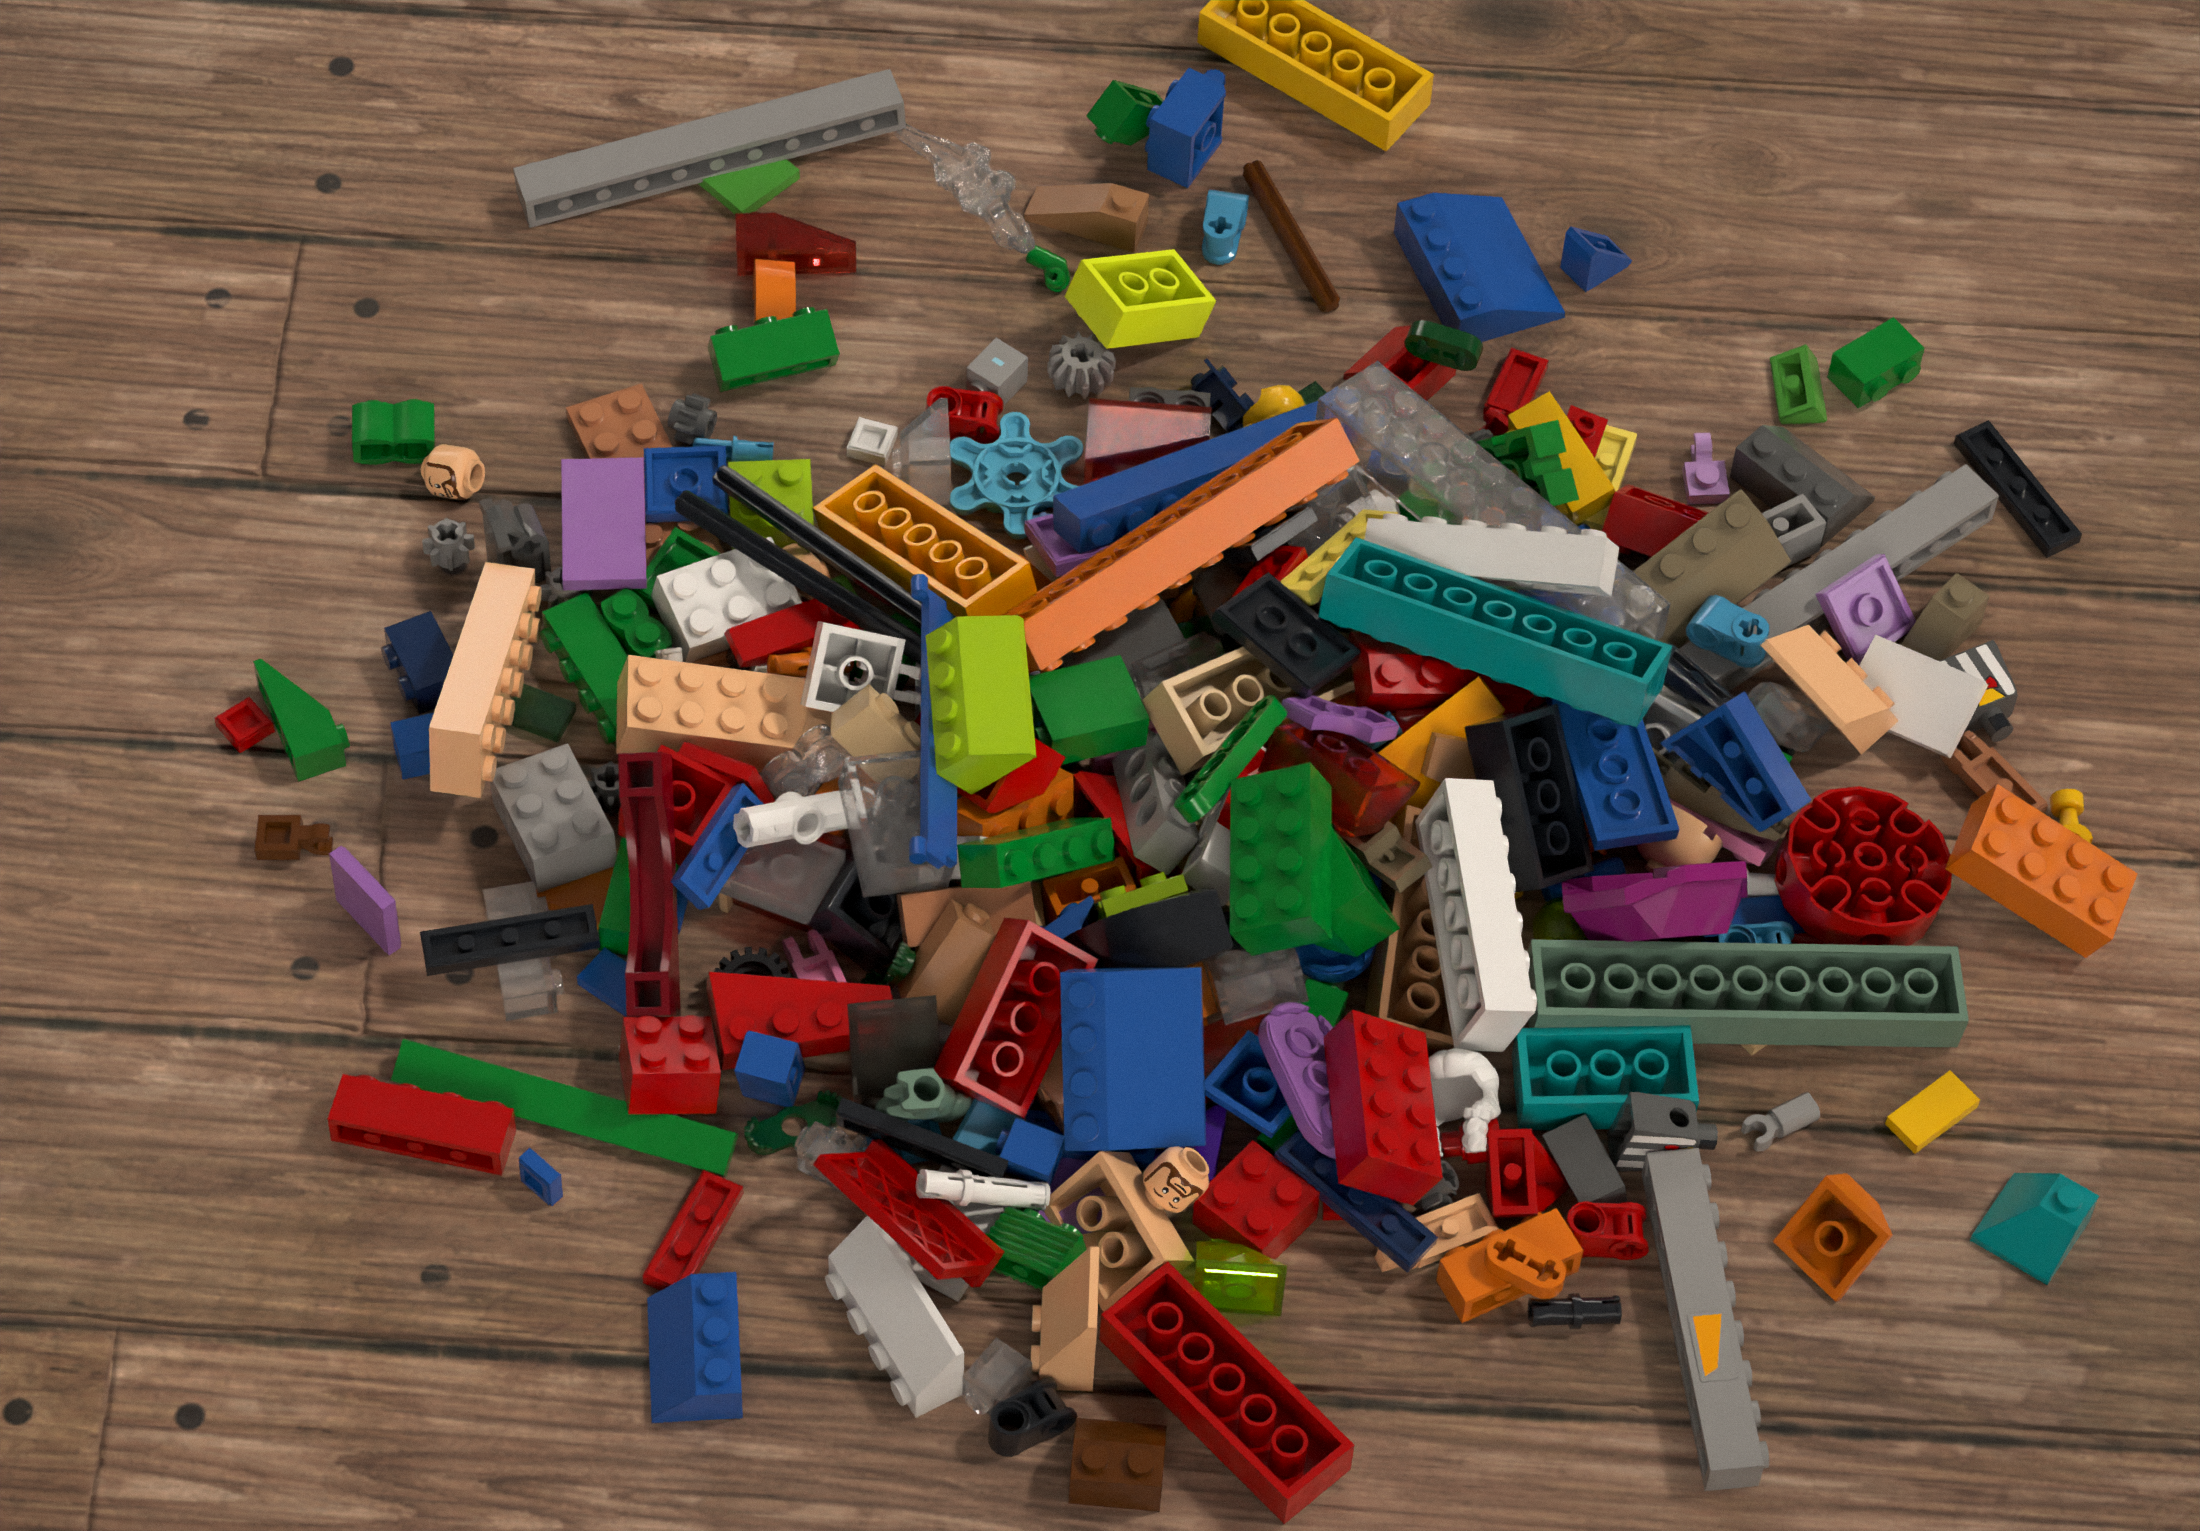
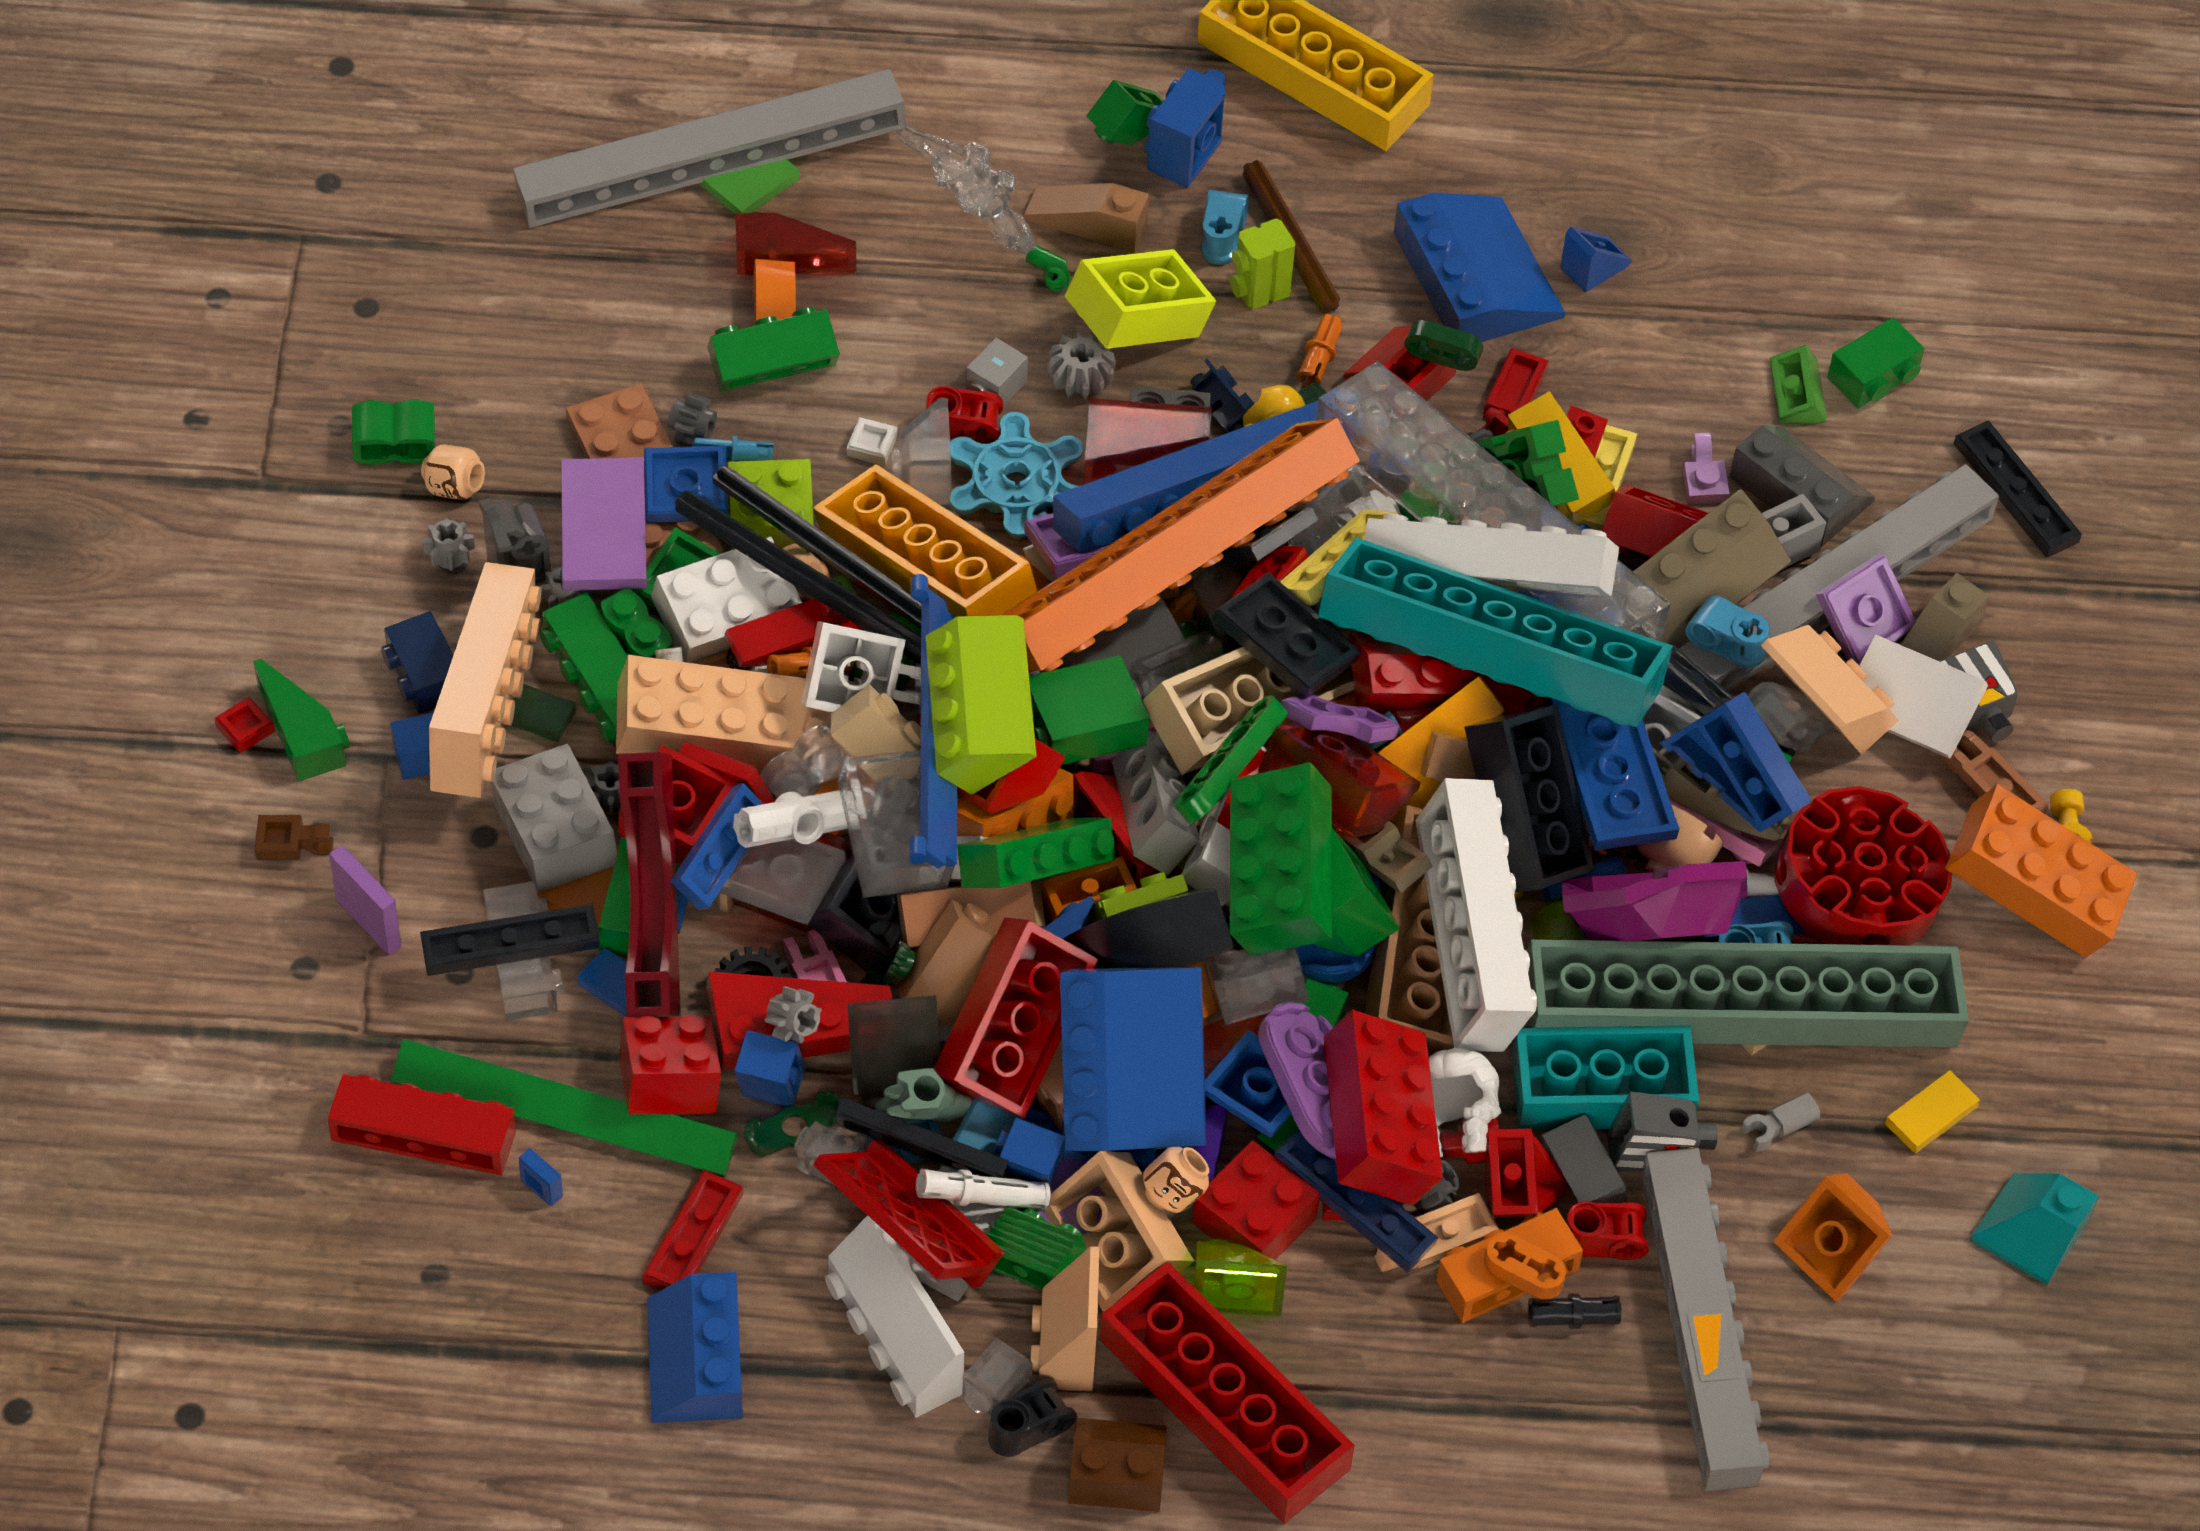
(793, 1014): none -> light grey gear
(1263, 264): none -> lime brick
(1320, 349): none -> orange axle

